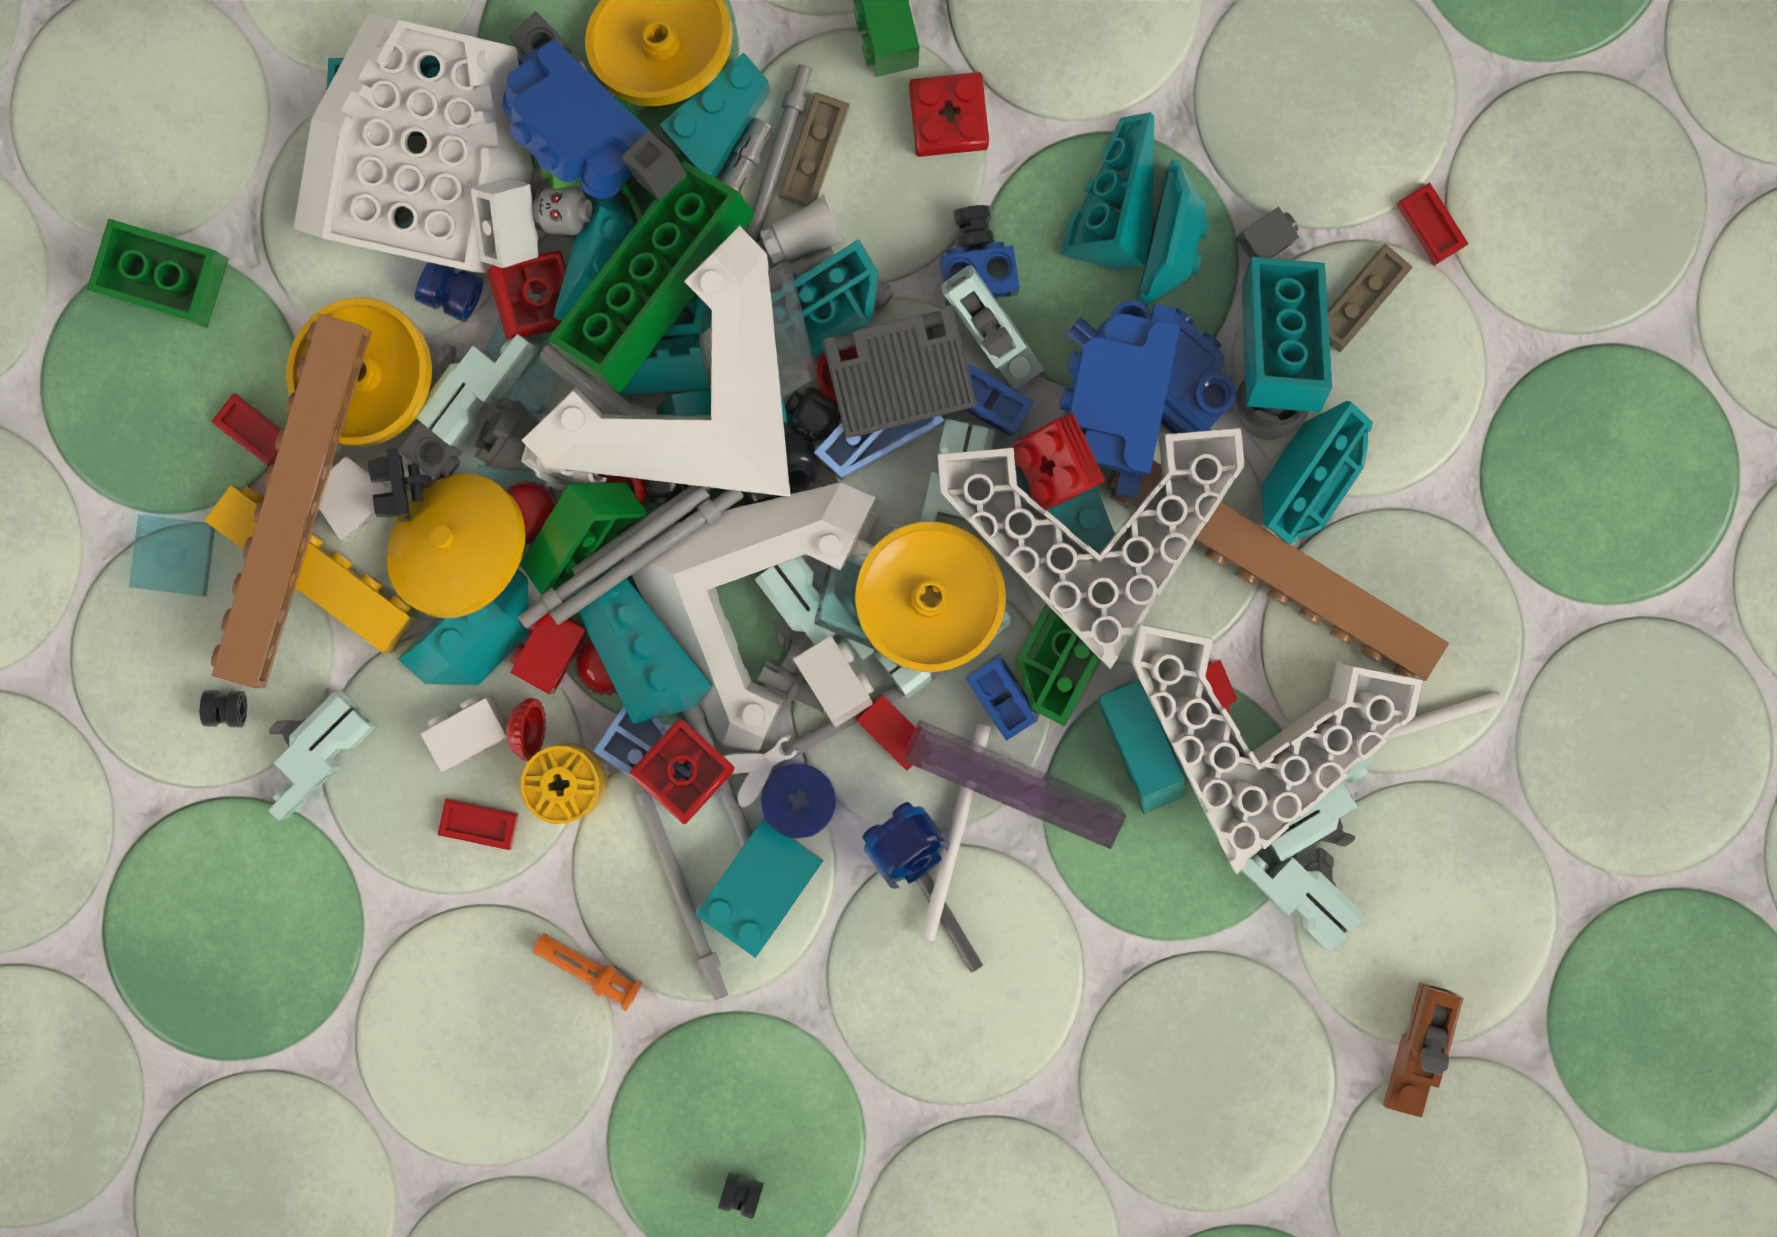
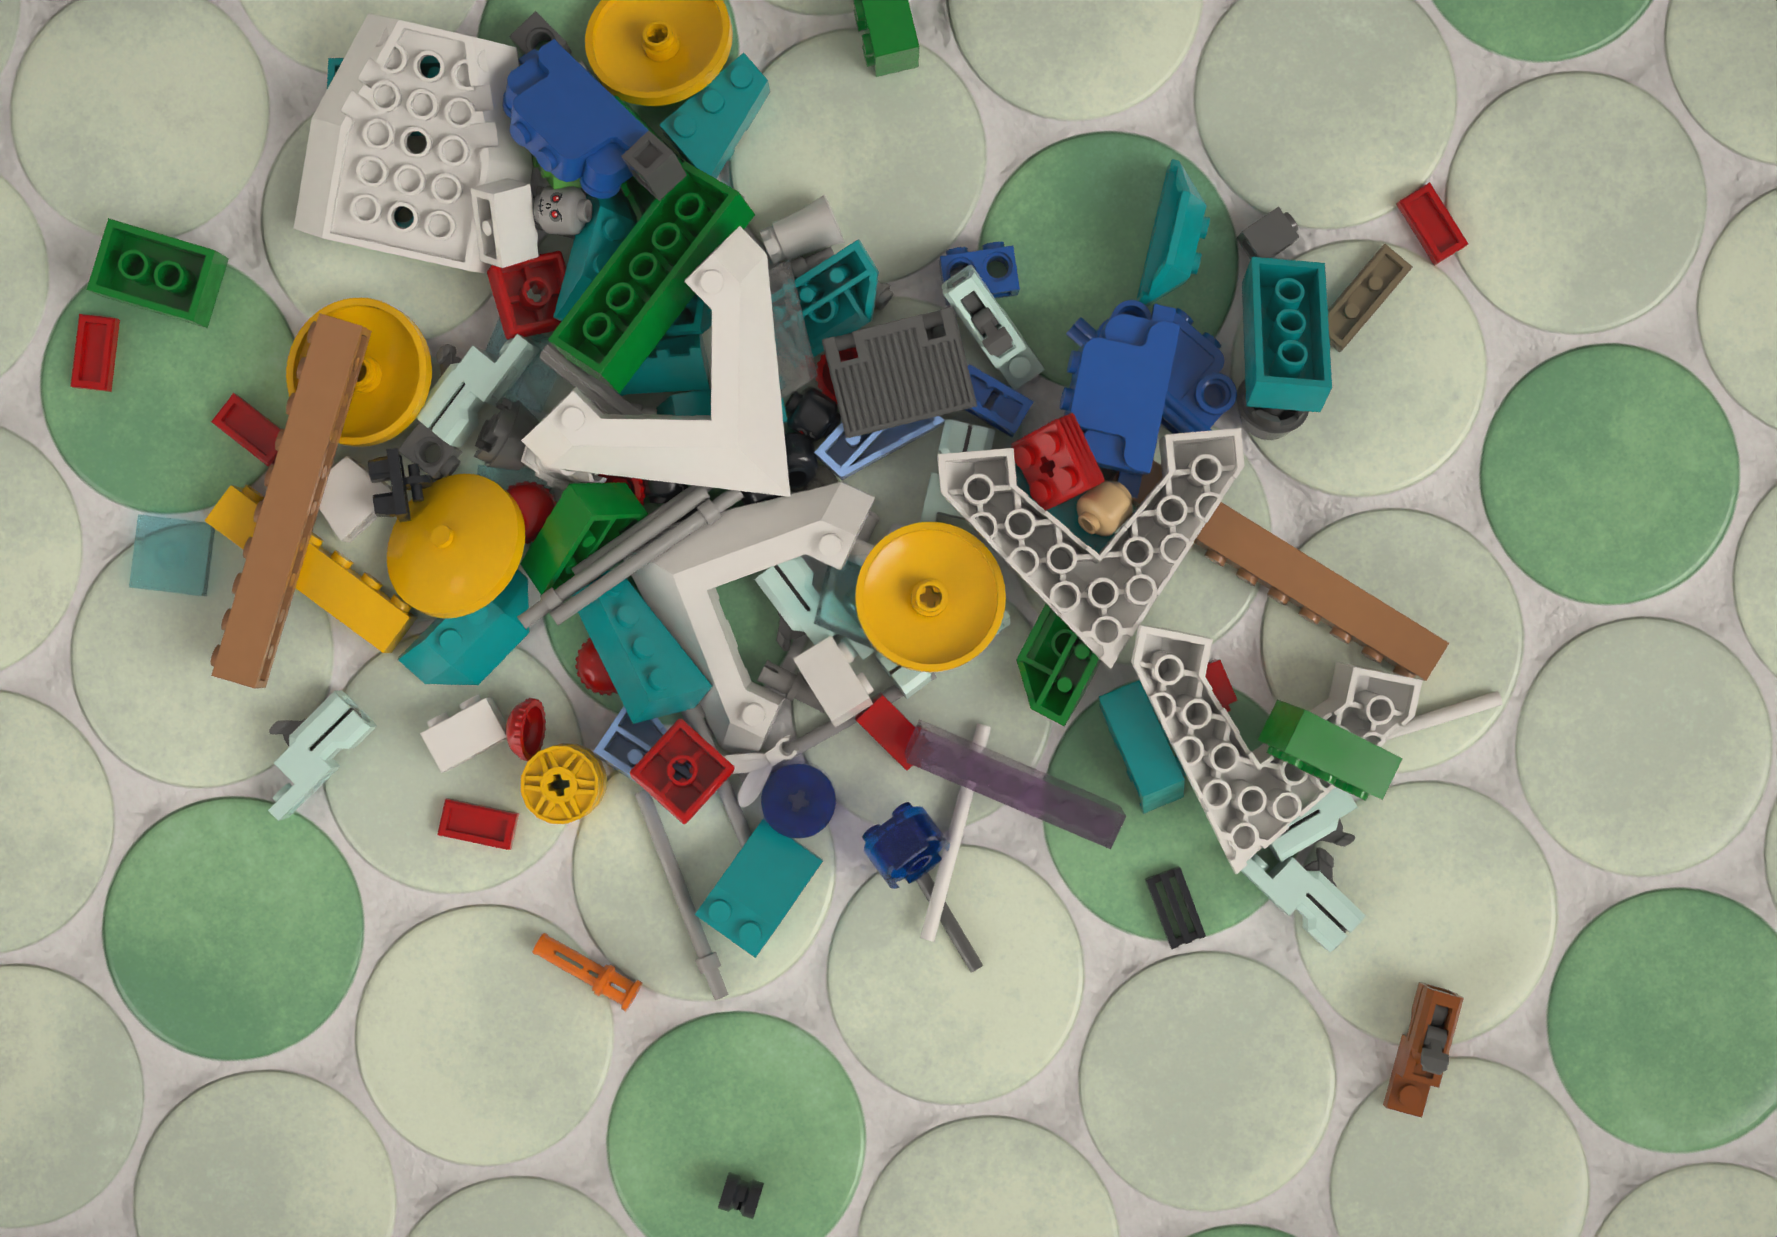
(95, 353): none -> red tile
(223, 708): black wheel -> none
(437, 284): clear blue wheel -> none
(548, 652): red brick -> none
(747, 154): light grey pin -> none
(793, 104): light grey bar -> none
(814, 150): dark tan tile -> none
(961, 93): red brick -> none
(973, 226): black wheel -> none
(1002, 696): blue brick -> none
(1104, 508): none -> tan head
(1117, 213): teal wedge -> none
(1186, 936): none -> black tile
(1315, 472): teal wedge -> none
(1328, 751): none -> green brick

